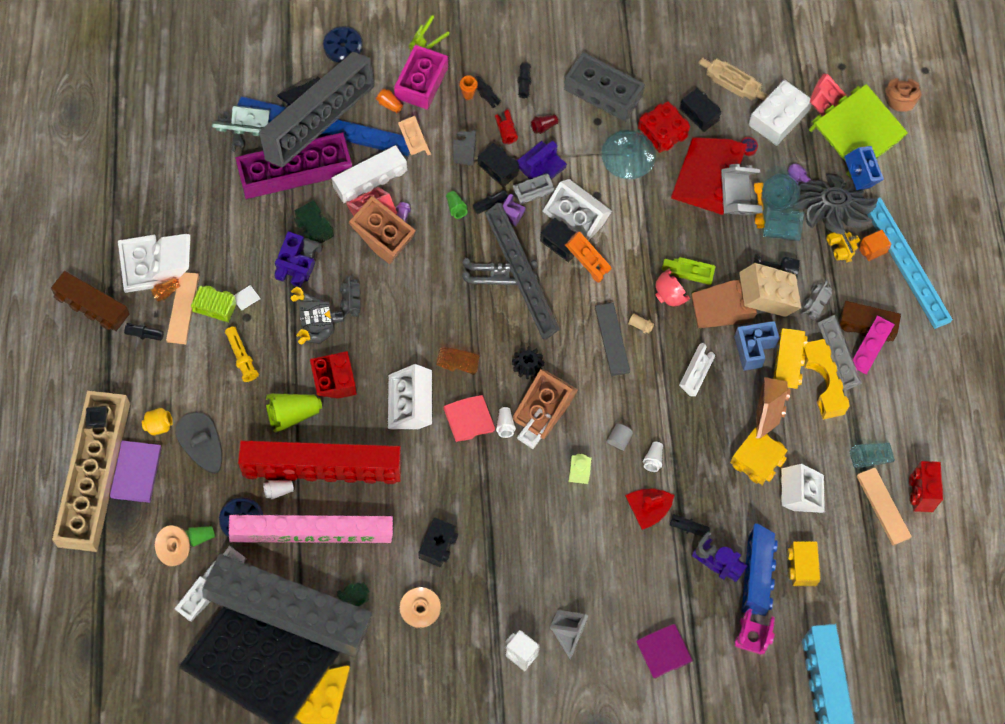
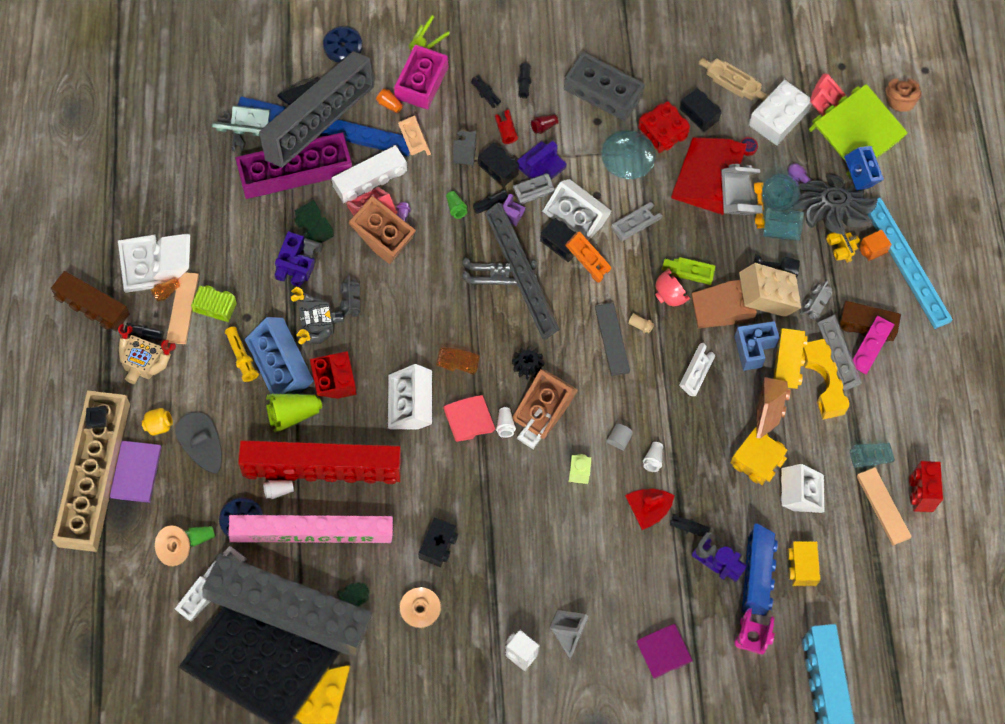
(141, 356): none -> tan torso
(246, 297): white sticker -> none
(278, 357): none -> medium blue slope
(468, 87): orange cone -> none
(635, 222): none -> light grey hinge

